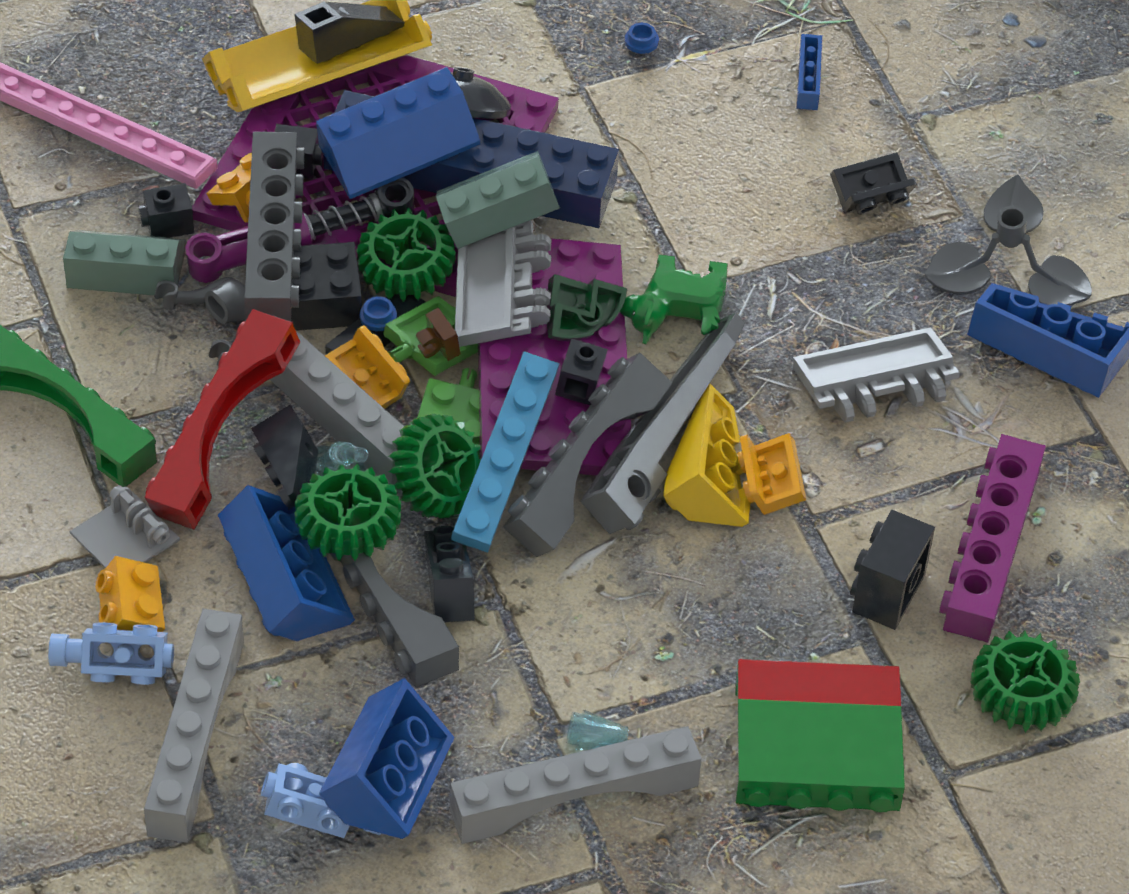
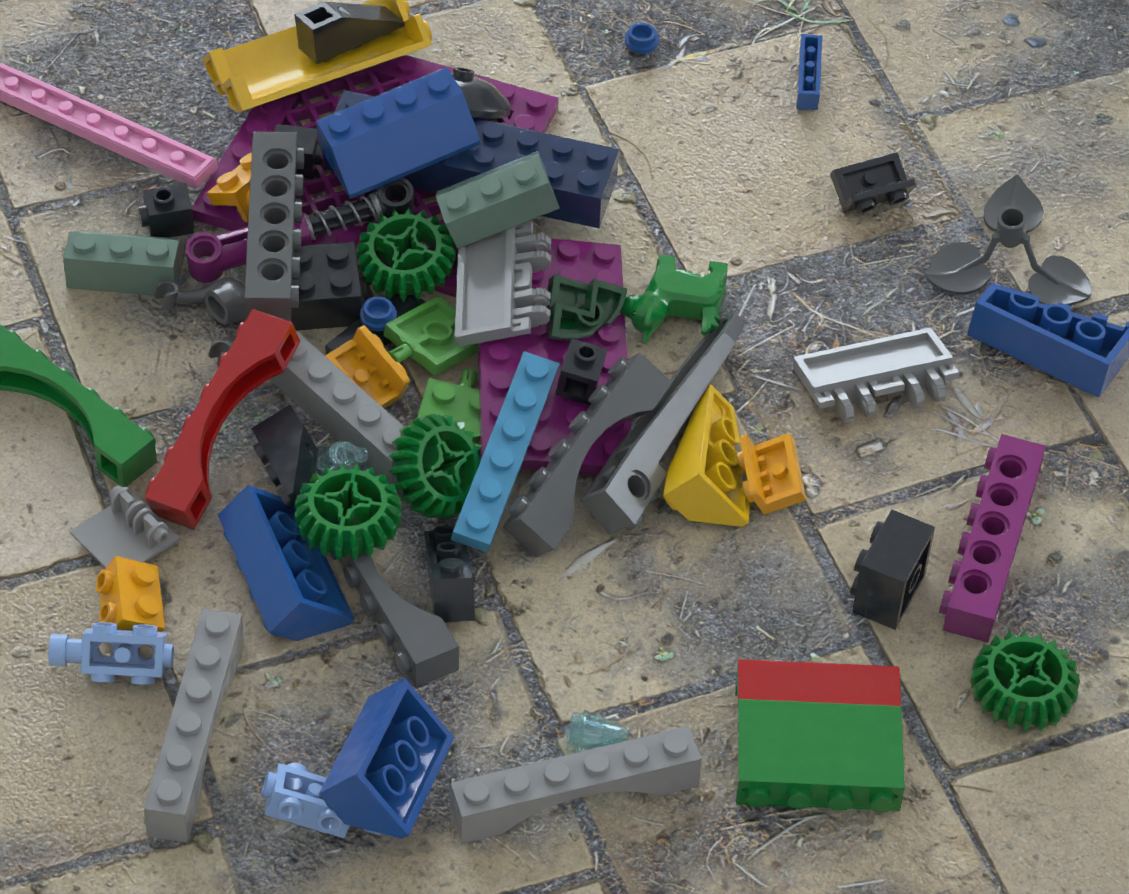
(438, 336): reddish brown tile -> none

